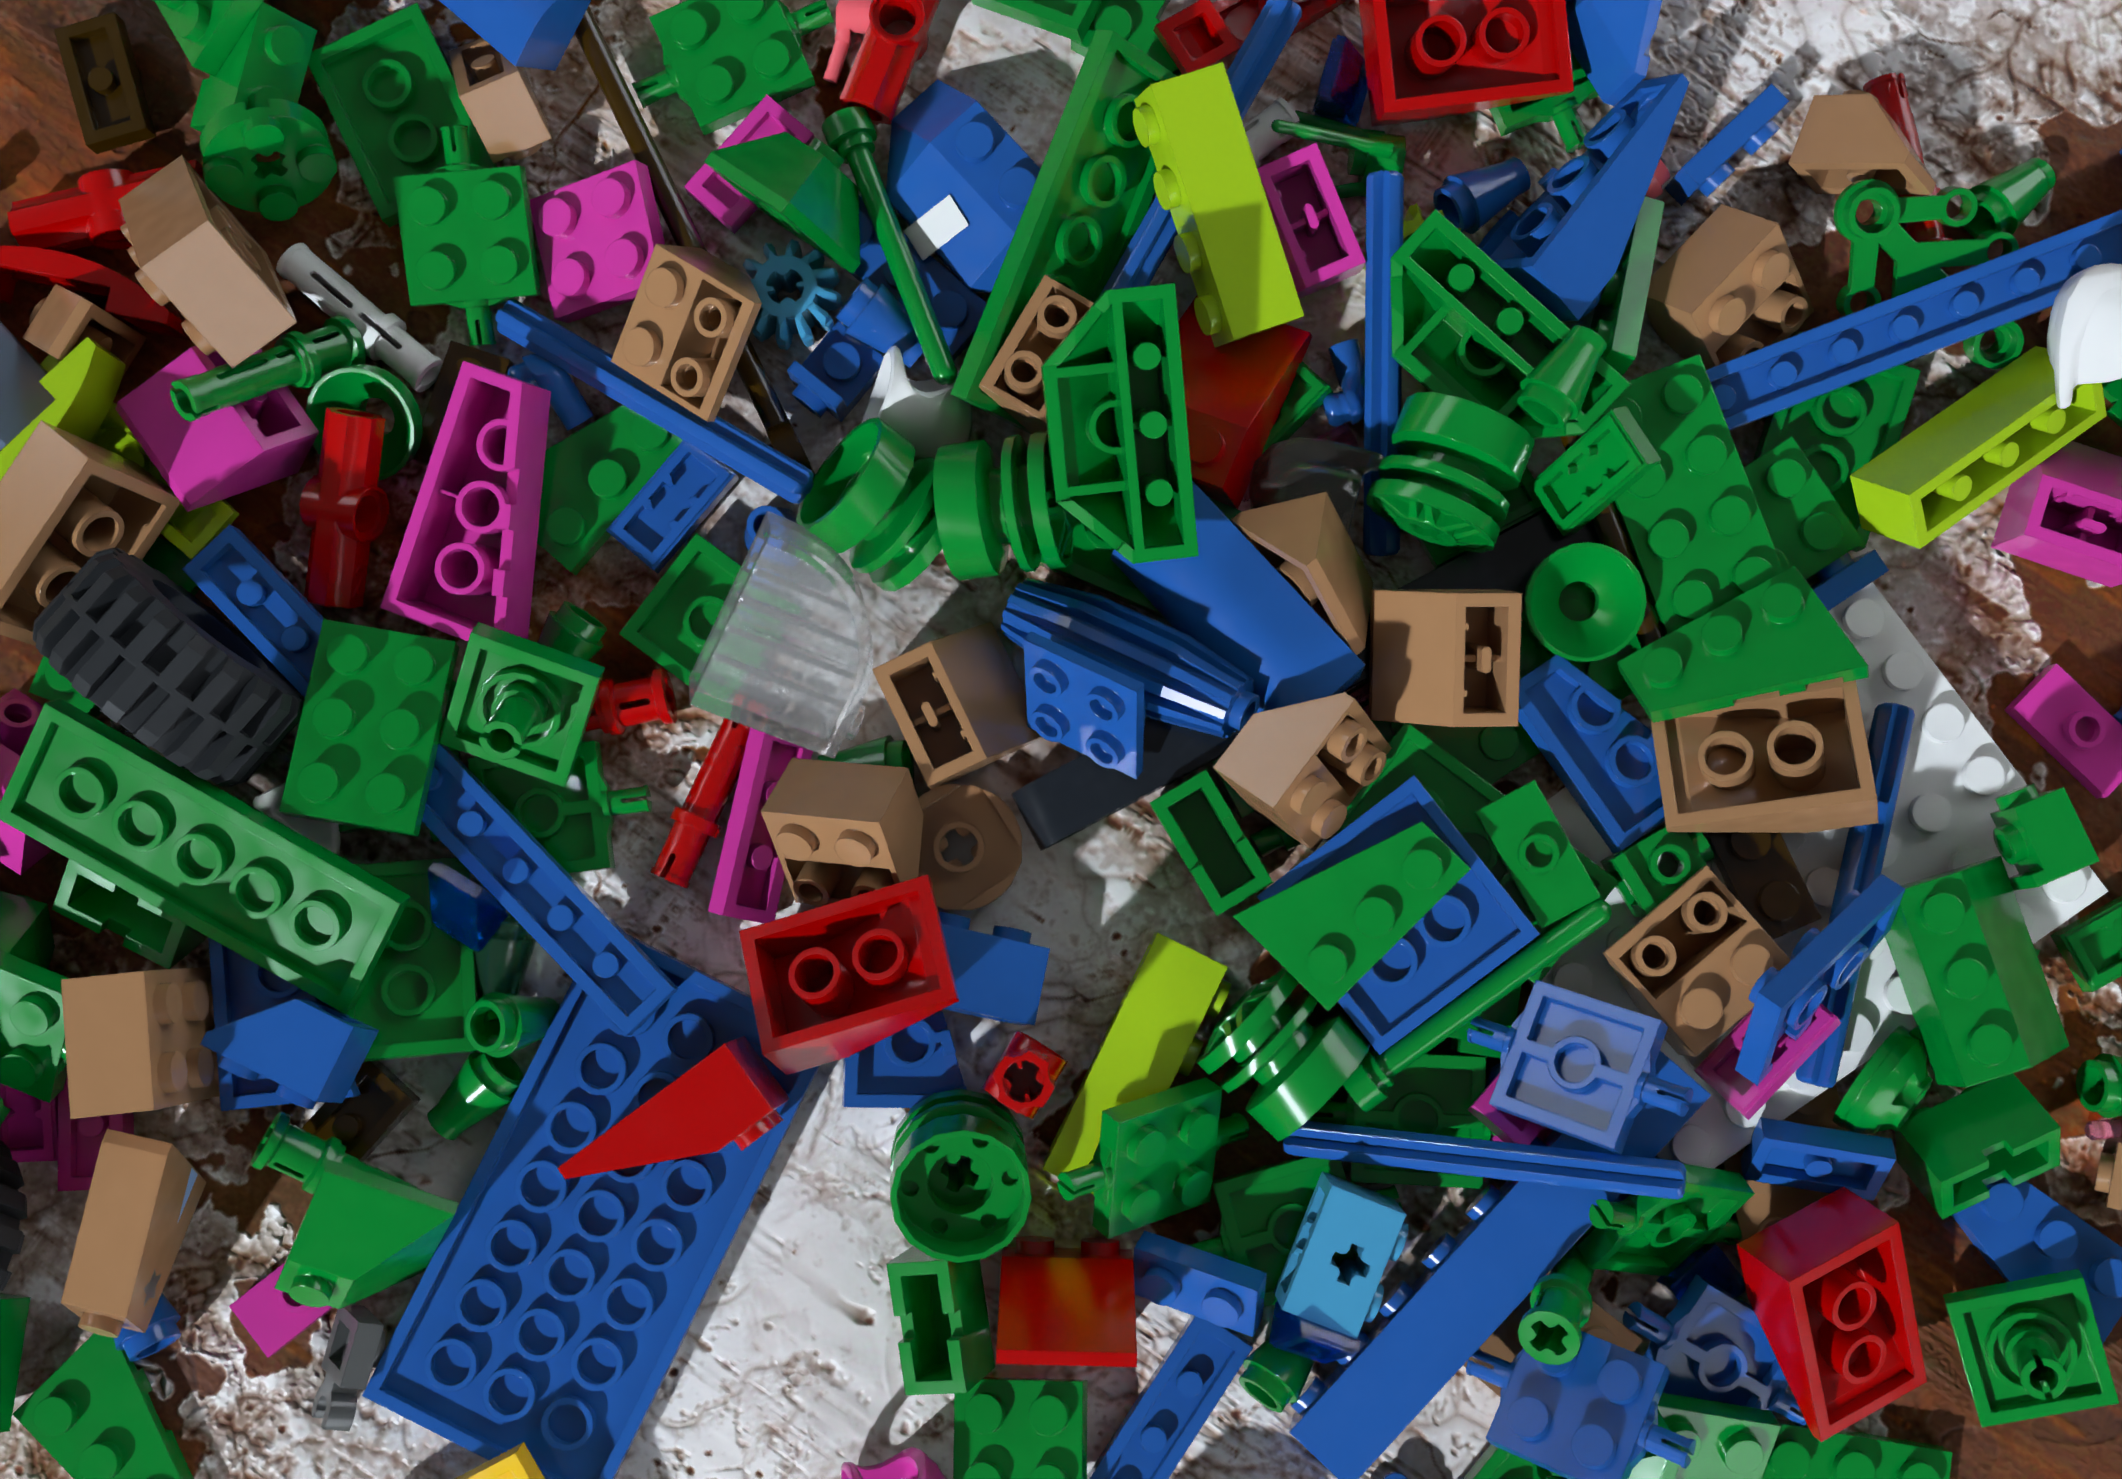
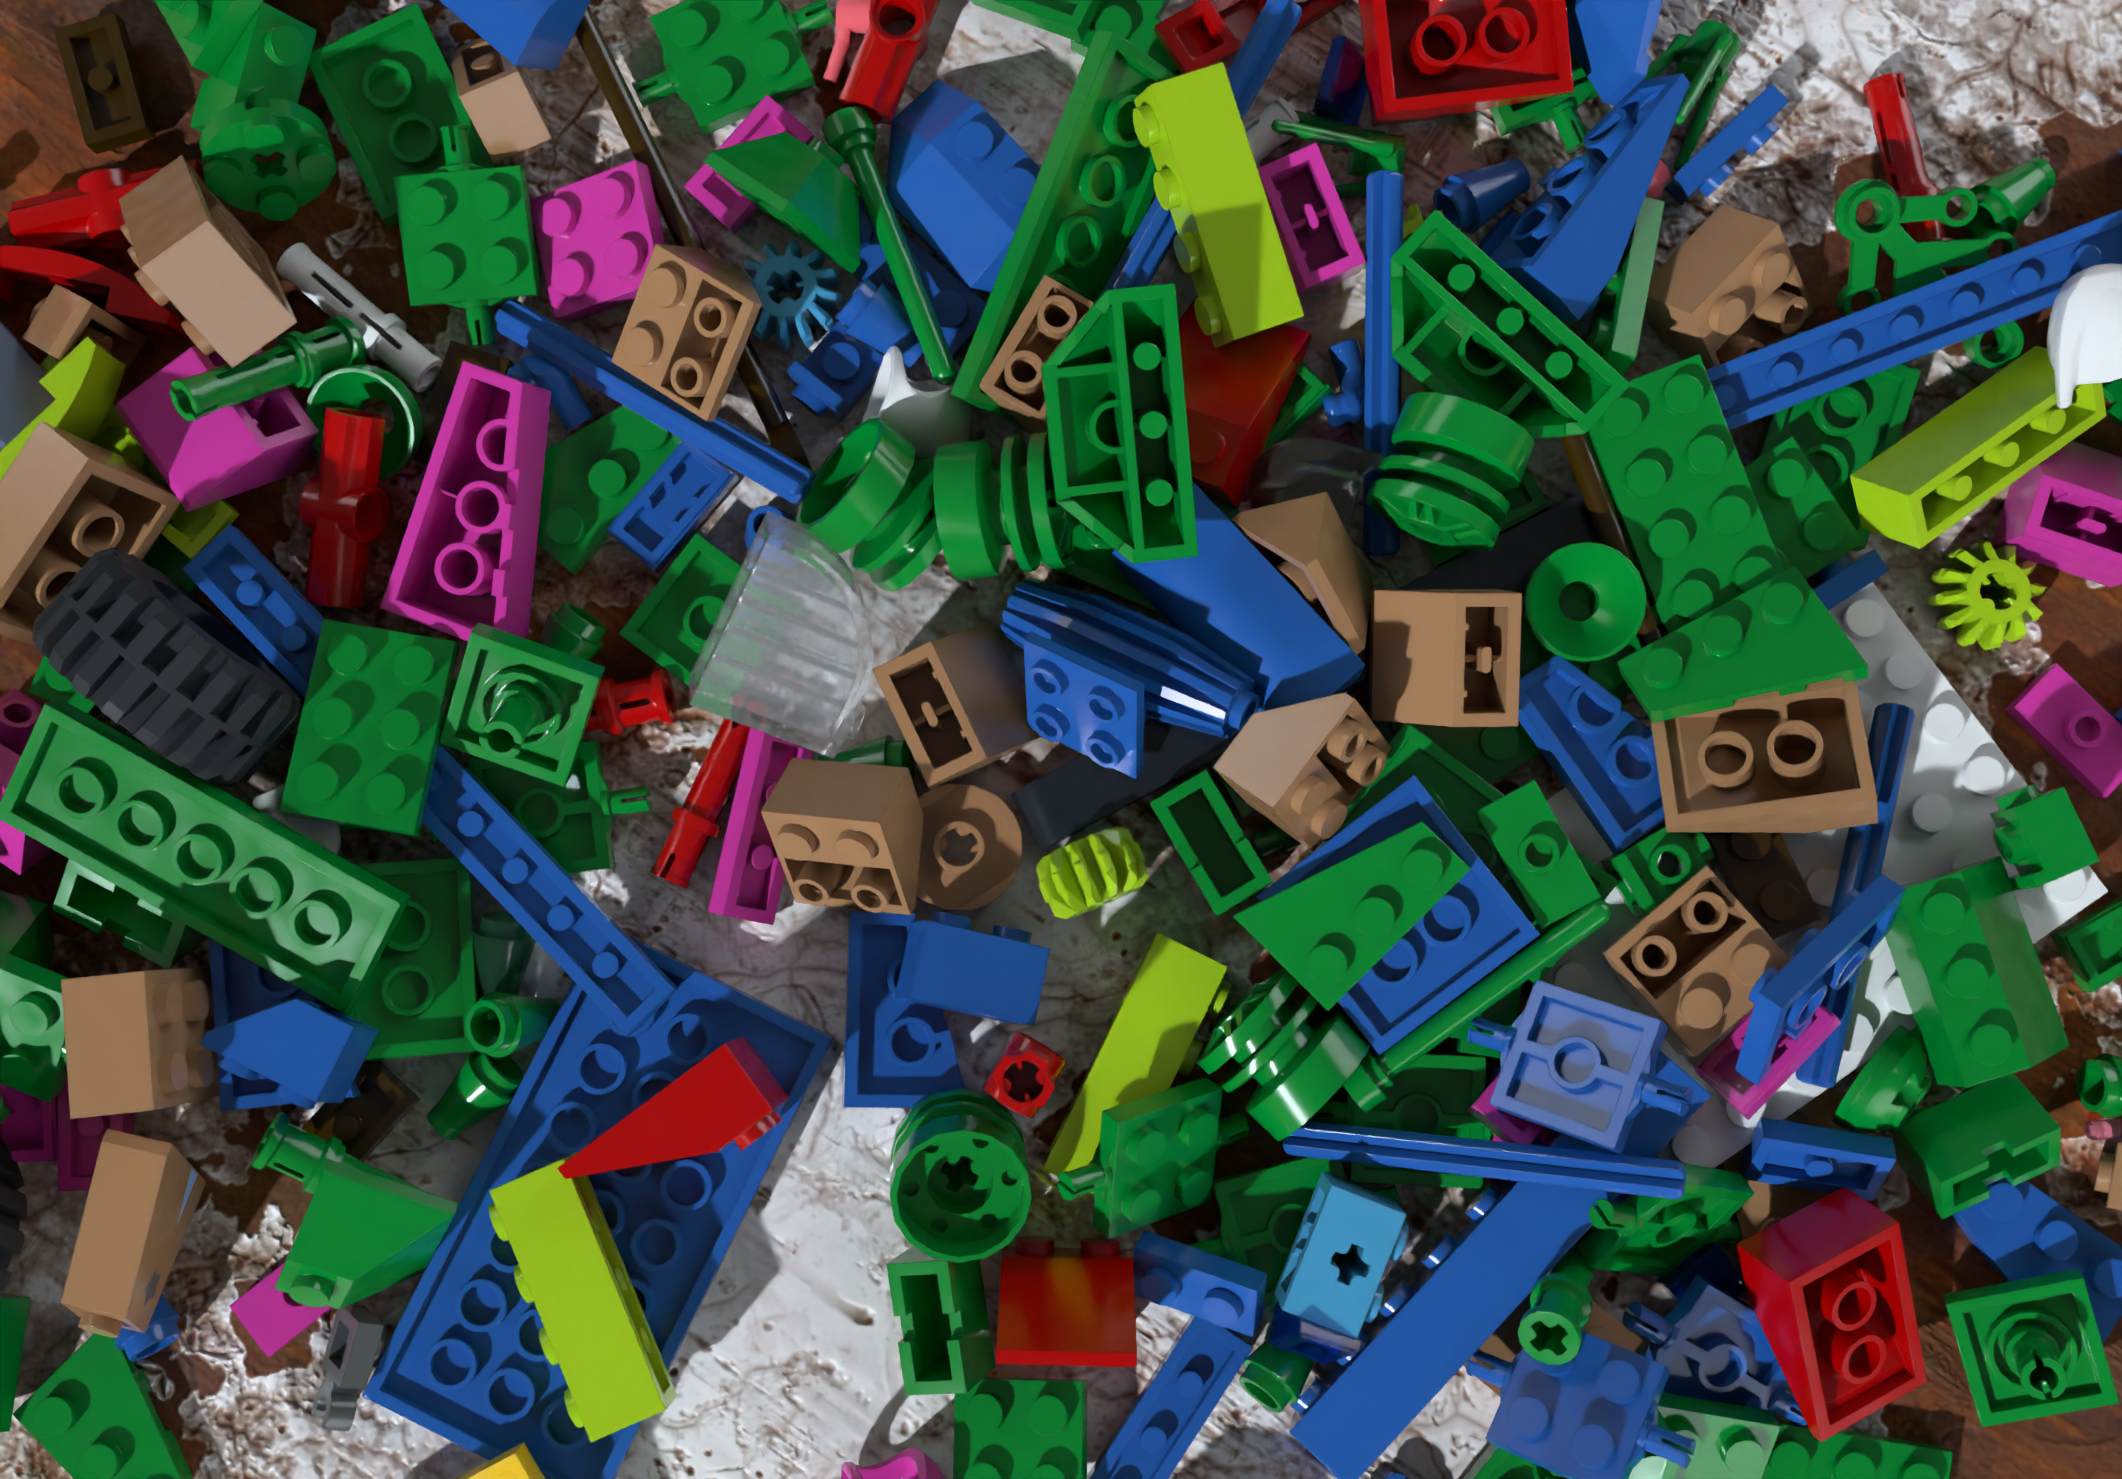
(463, 907): clear blue slope -> none
(583, 1300): none -> lime brick
(847, 974): red slope -> none
(936, 227): white sticker -> none
(1091, 872): none -> lime gear
(1562, 379): green cone -> none
(1595, 471): green plate -> none
(1705, 64): none -> green plant
(1856, 140): medium nougat slope -> none
(1992, 572): none -> lime gear

